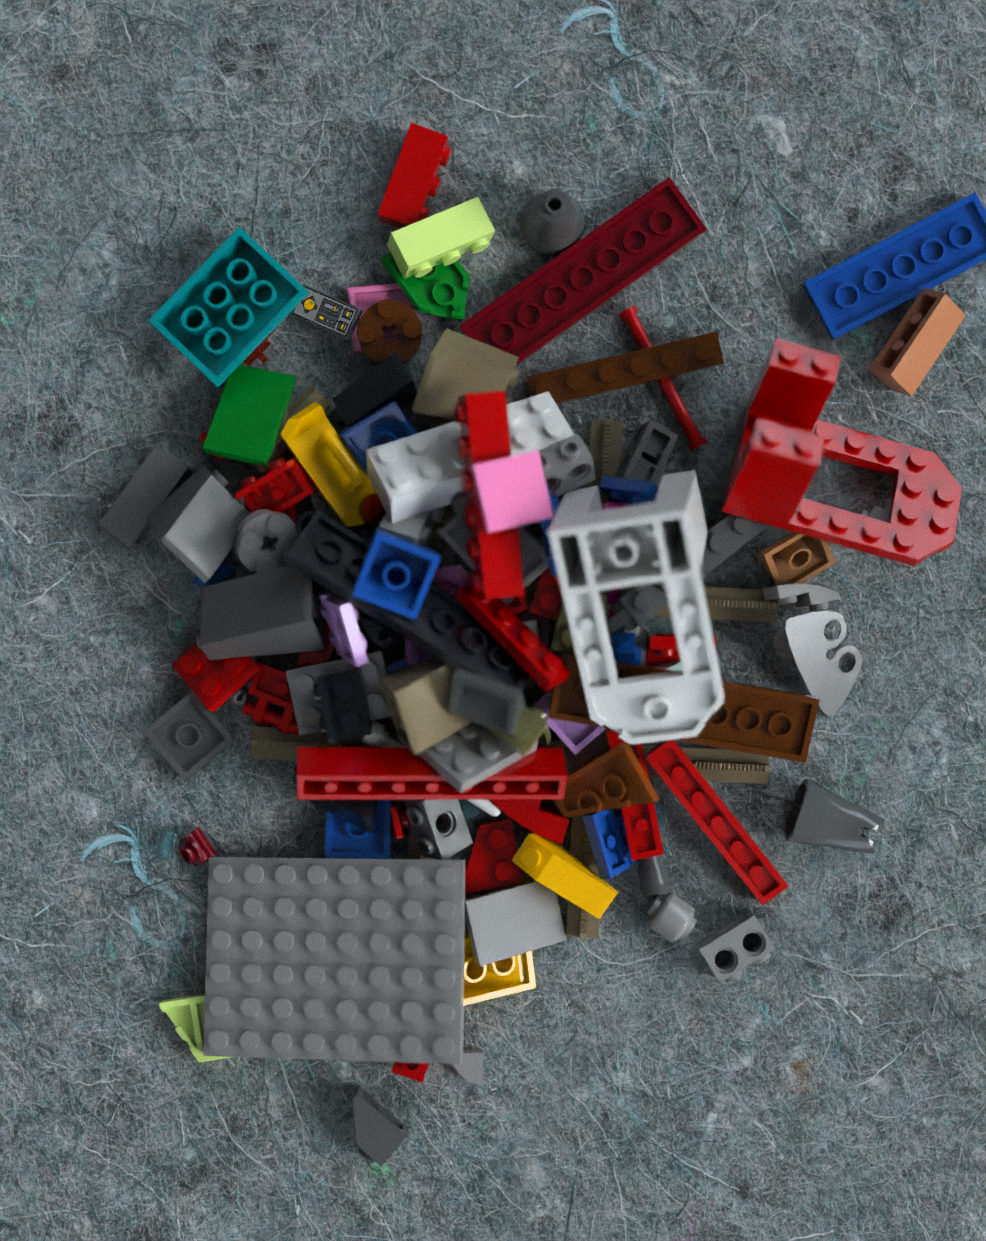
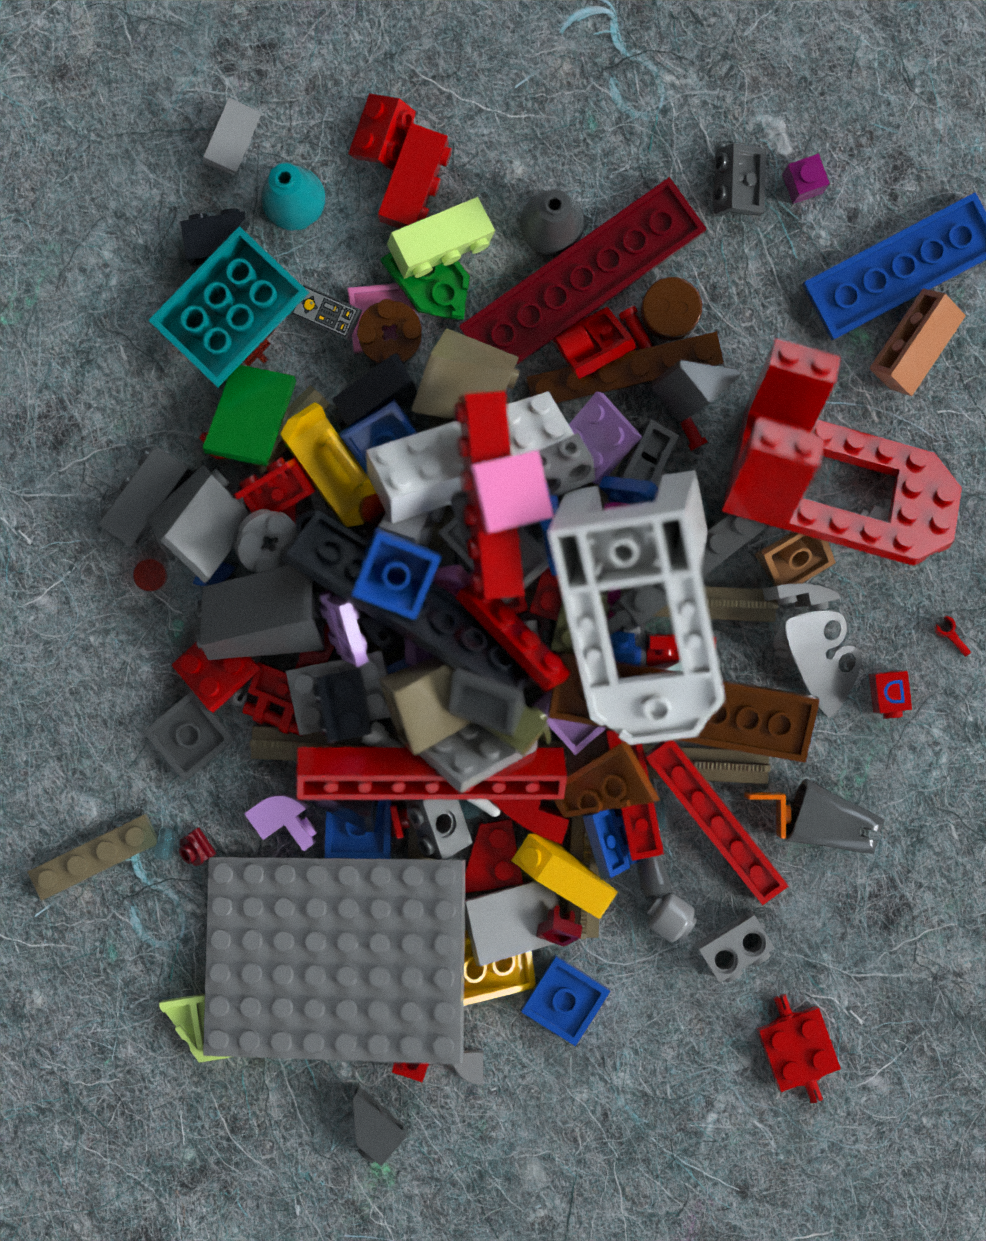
(93, 857): none -> dark tan plate
(150, 575): none -> clear red tile
(206, 234): none -> black slope
(231, 137): none -> light grey hinge
(279, 811): none -> lavender brick
(292, 197): none -> teal cone
(382, 130): none -> red bracket
(559, 930): none -> dark red tile
(565, 1000): none -> blue plate
(594, 342): none -> red plate
(605, 434): none -> lavender plate
(671, 308): none -> reddish brown head
(691, 386): none -> dark grey slope
(739, 180): none -> dark grey bracket
(783, 811): none -> orange bracket
(798, 1048): none -> red plate
(805, 178): none -> magenta brick
(890, 693): none -> red brick
(952, 636): none -> red hand

